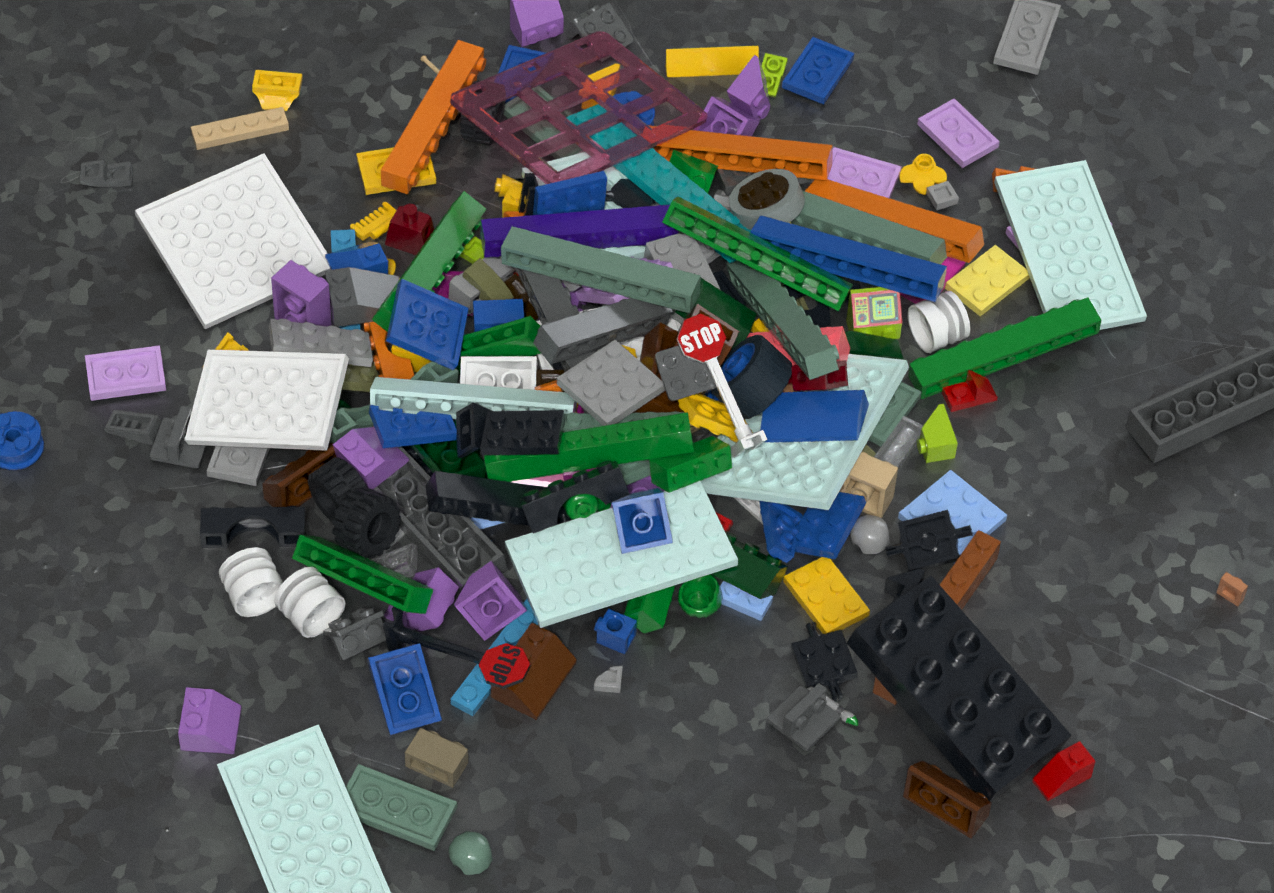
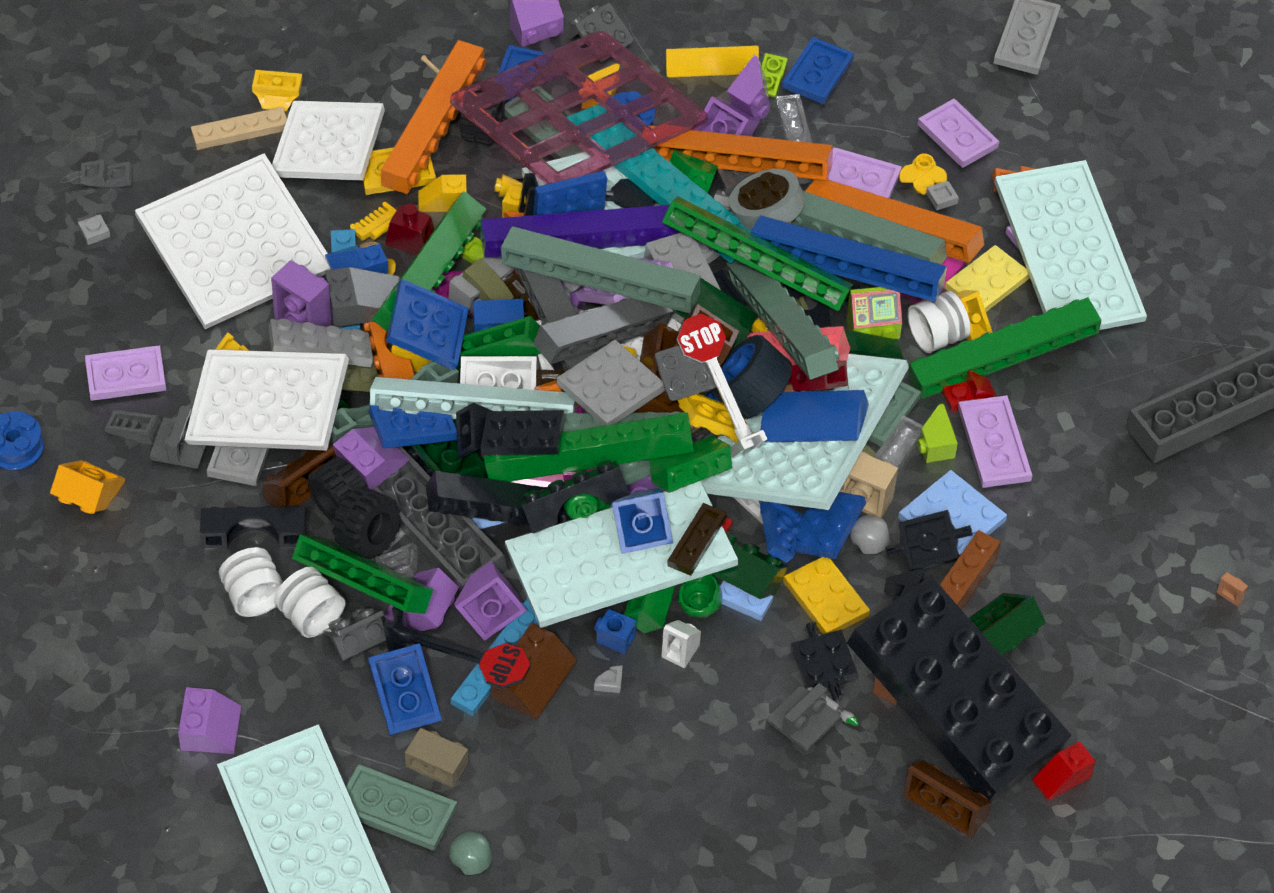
(86, 486): none -> light orange slope
(94, 229): none -> light grey plate
(328, 140): none -> white plate
(441, 193): none -> yellow slope
(680, 642): none -> white slope
(696, 539): none -> dark brown plate
(793, 118): none -> clear plate
(976, 313): none -> yellow slope
(994, 441): none -> lavender plate
(1008, 620): none -> dark green slope

